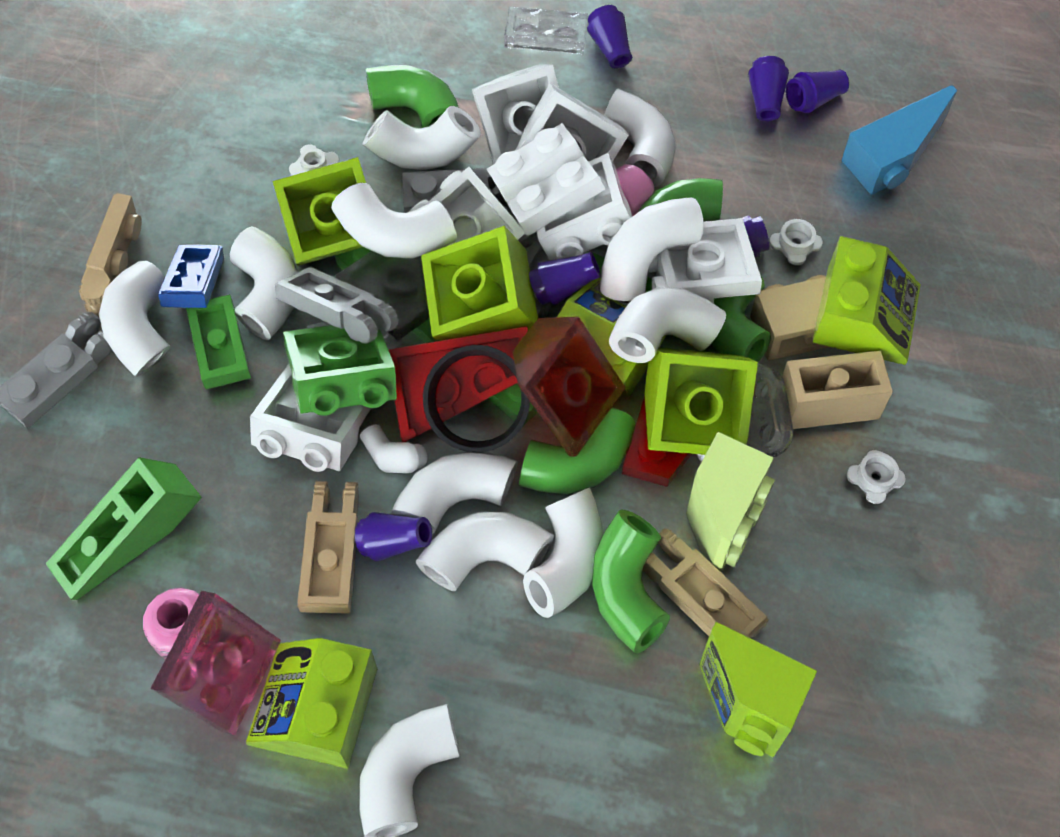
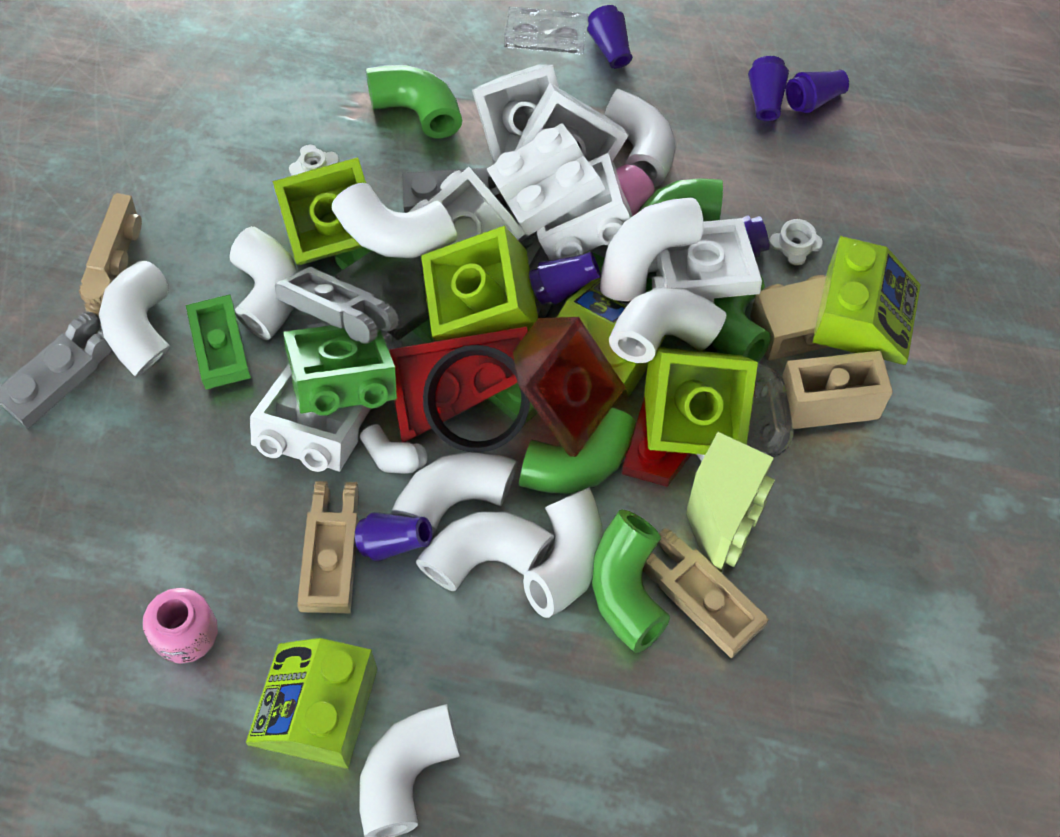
(123, 525): bright green slope -> none
(191, 276): blue plate -> none
(216, 663): clear pink plate -> none
(426, 146): white cylinder -> none
(753, 689): lime slope -> none
(881, 464): white plate -> none
(889, 148): dark azure slope -> none

